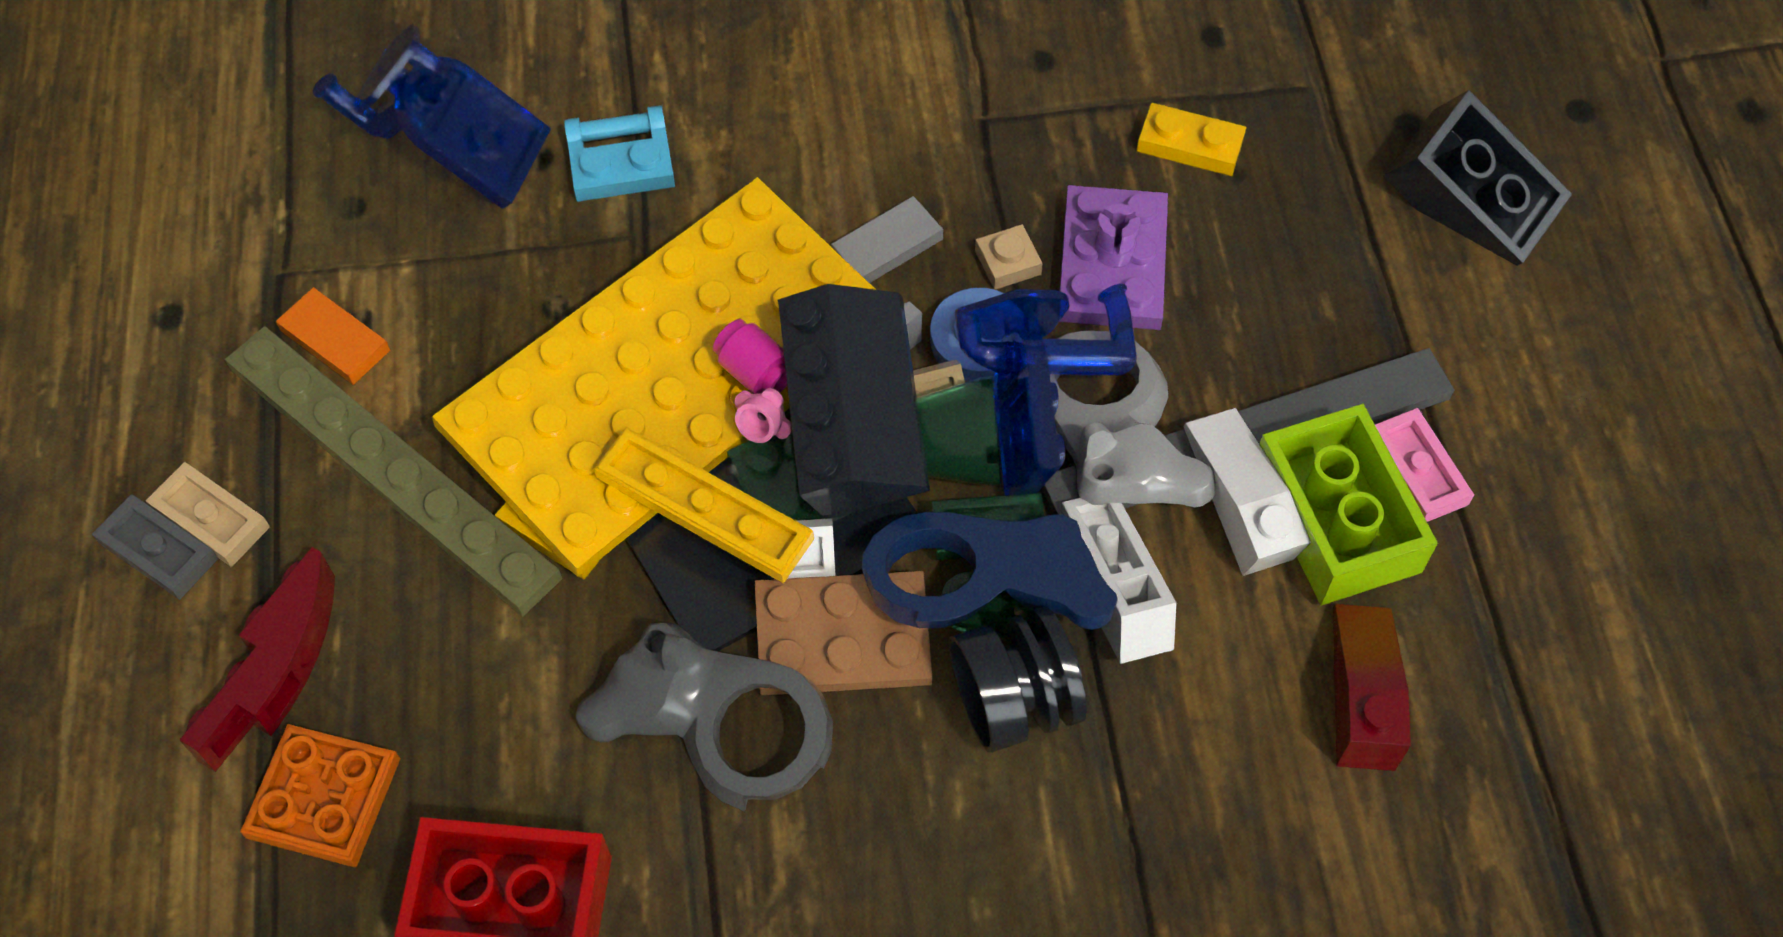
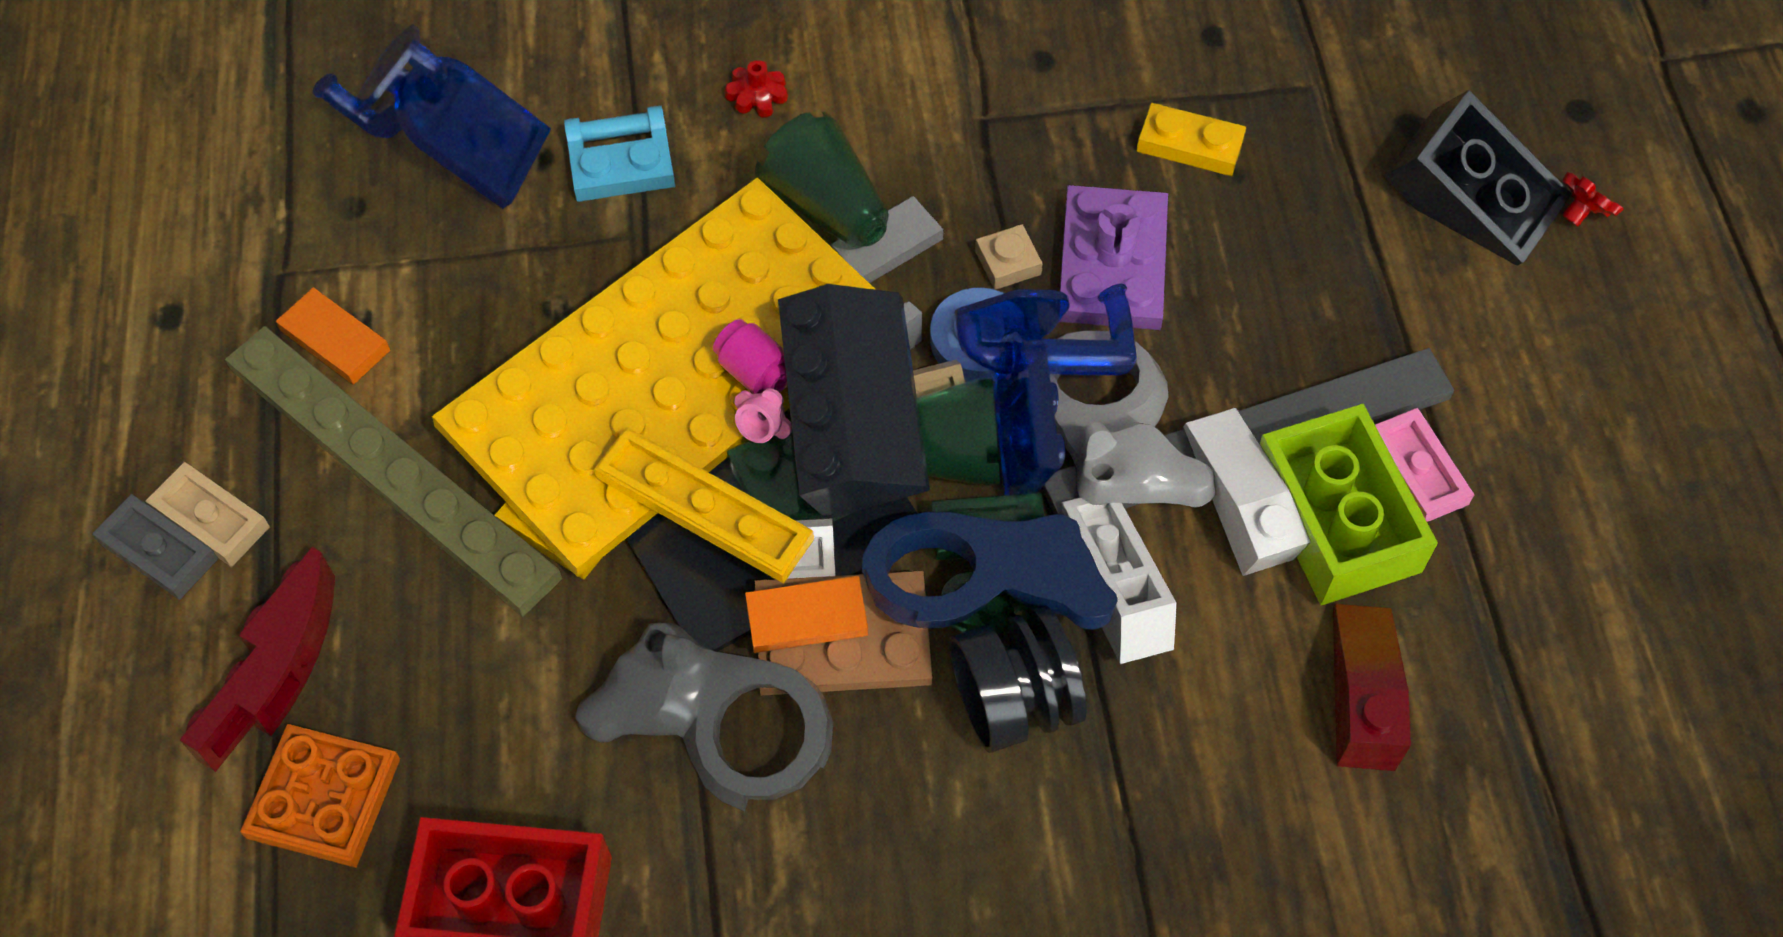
(756, 88): none -> red plant
(806, 614): none -> orange tile
(824, 180): none -> clear green cone
(1586, 200): none -> red plant

